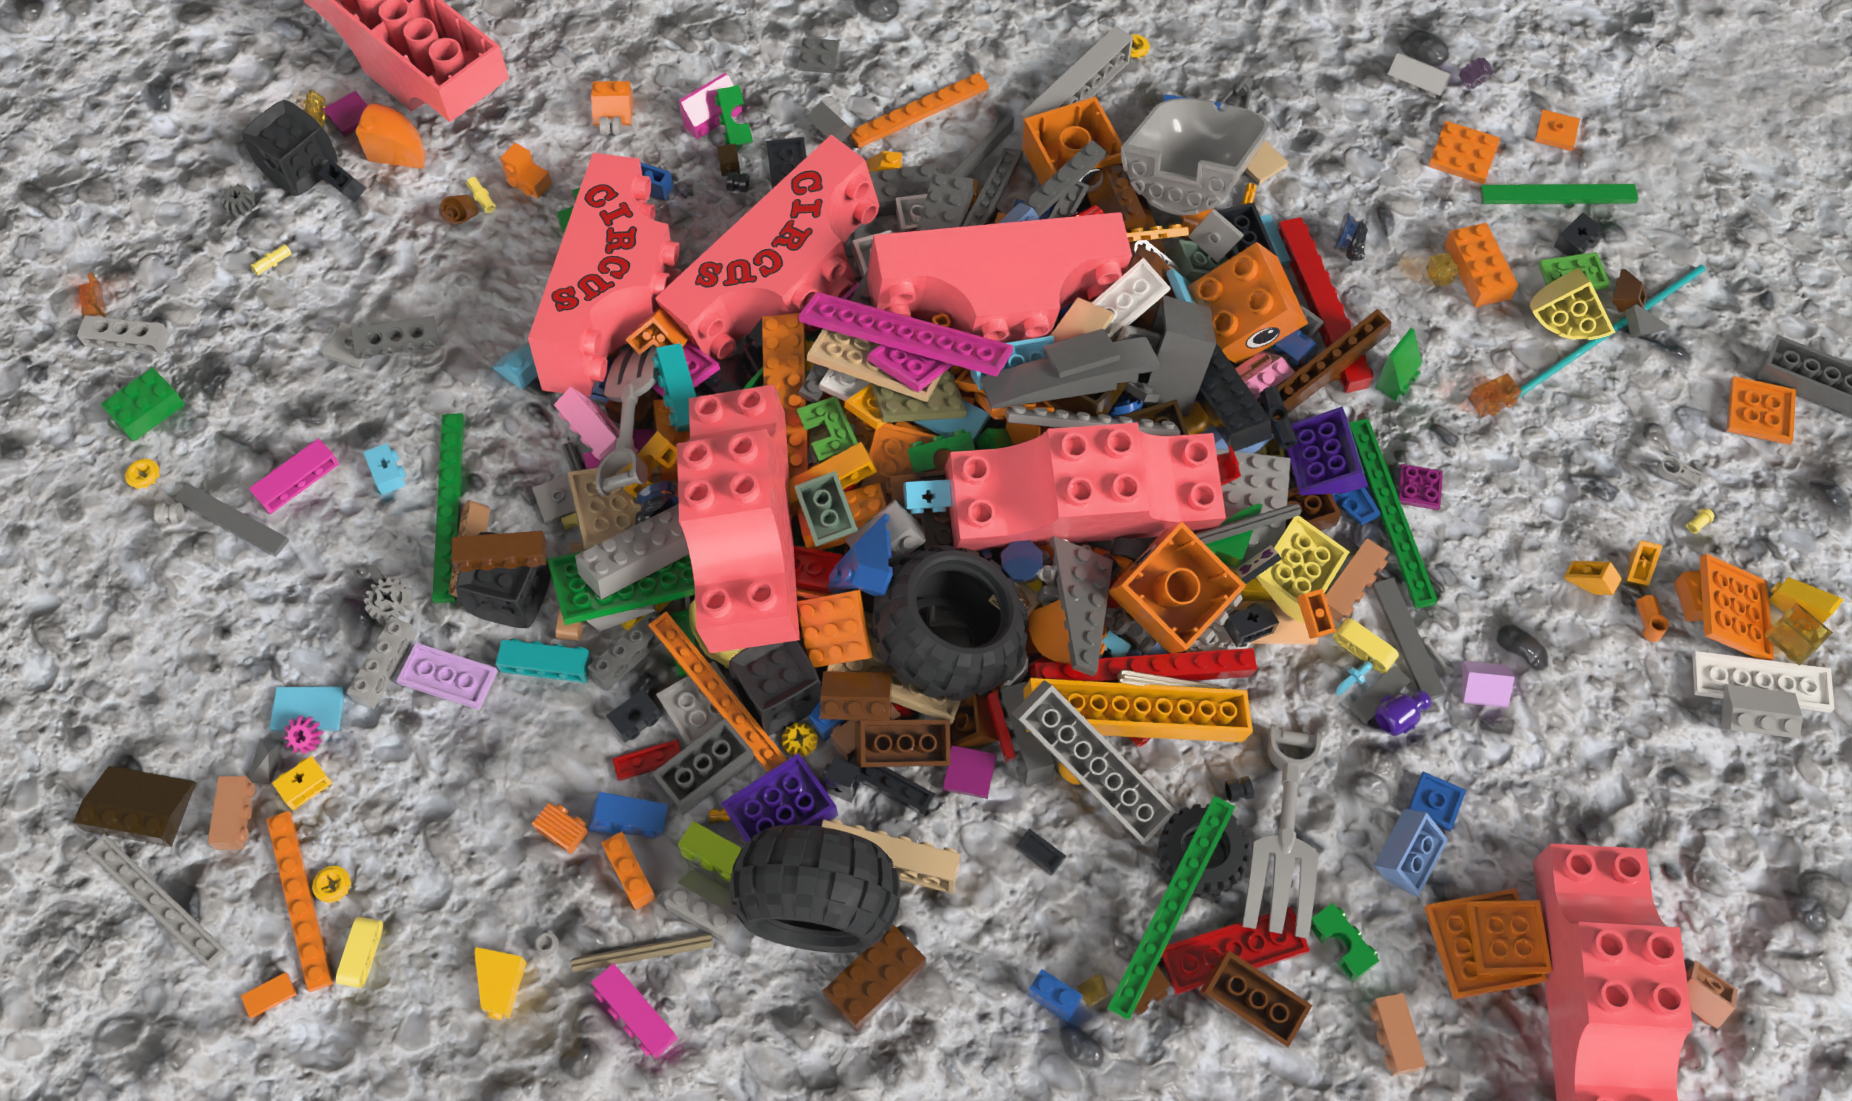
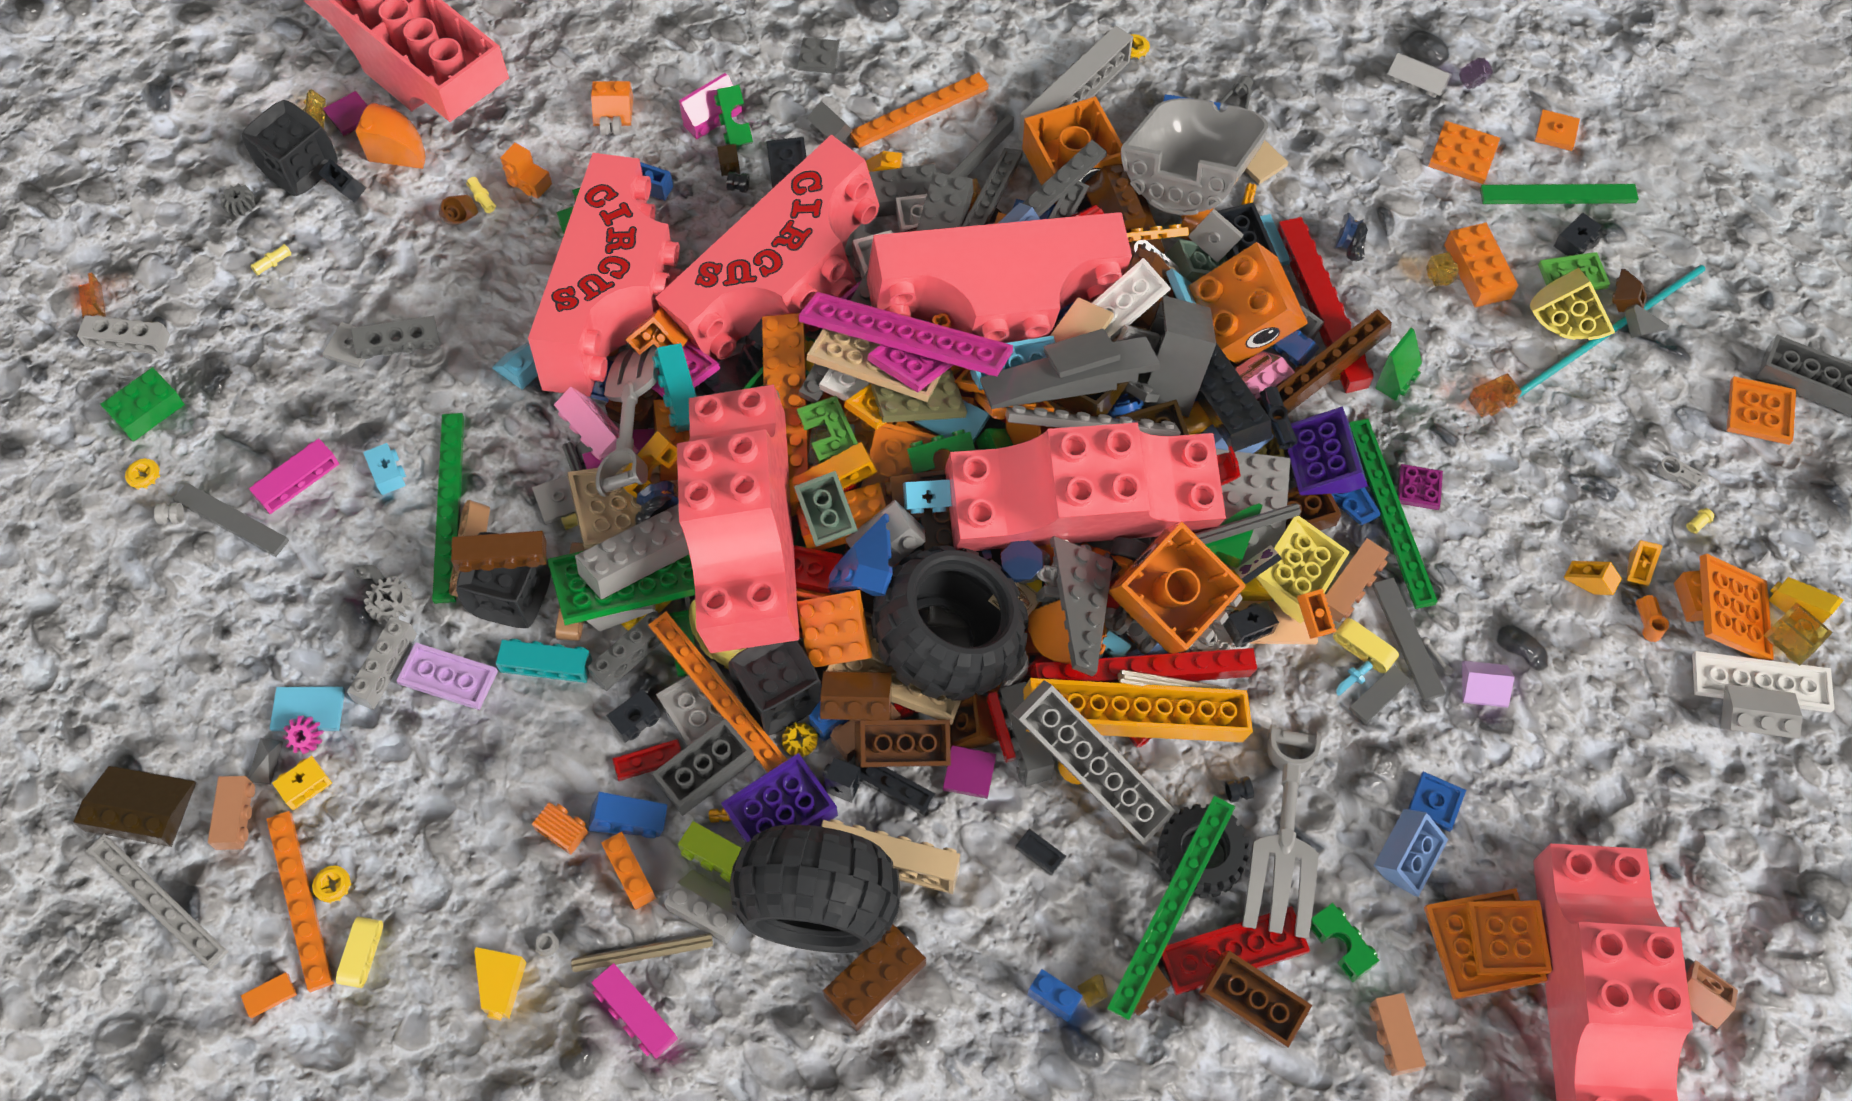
(1401, 712): dark purple piece -> none

